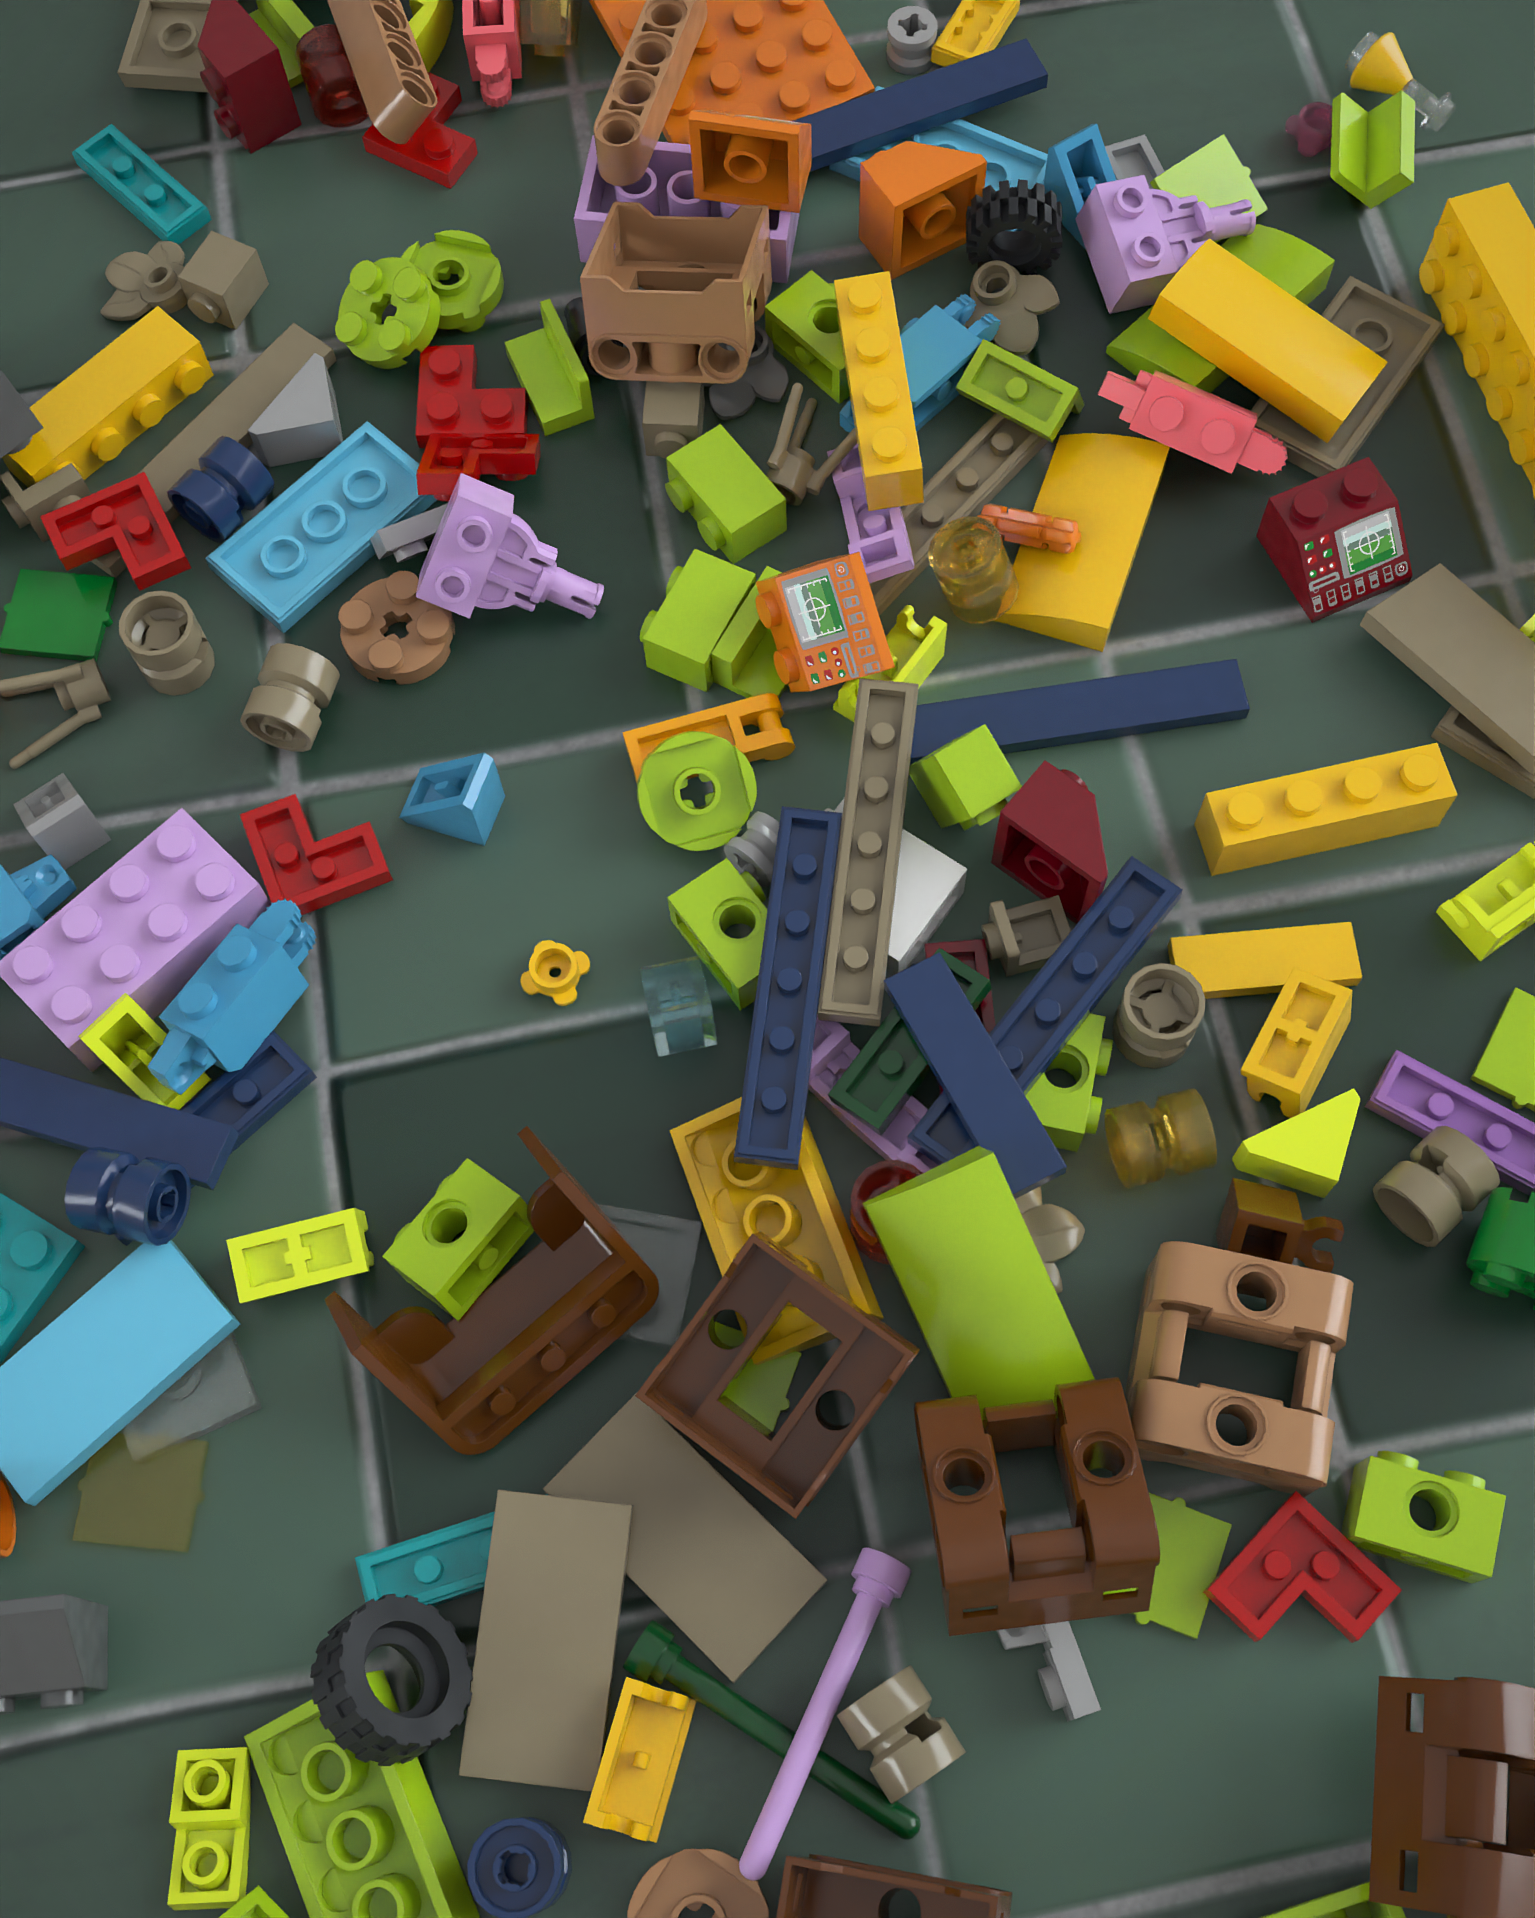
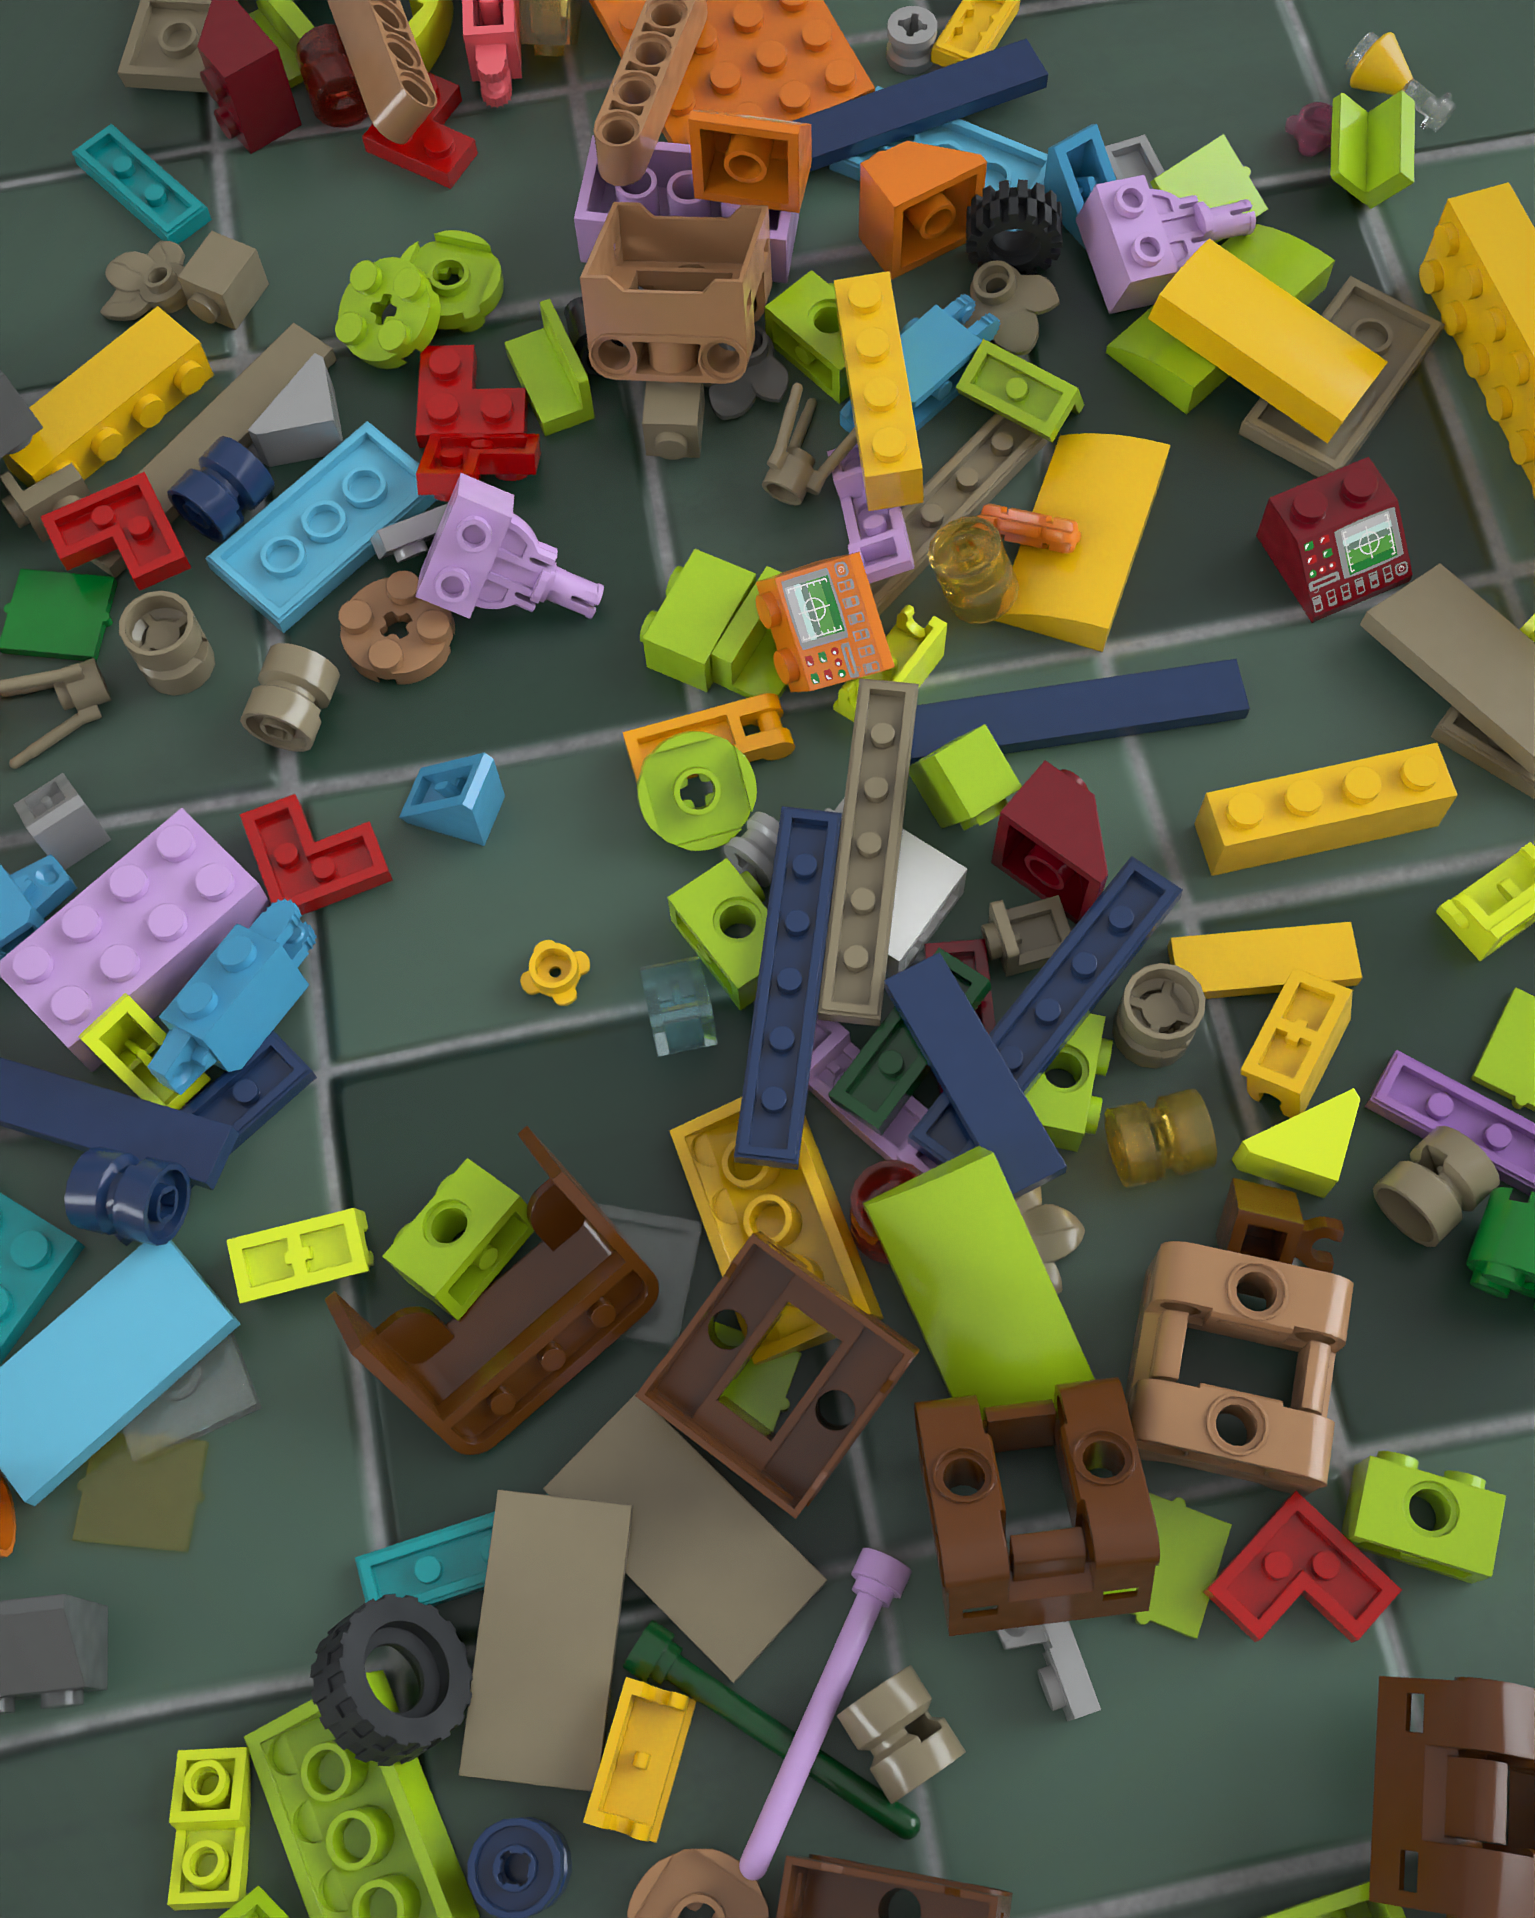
(725, 494): lime brick -> none
(1194, 422): coral hinge -> none

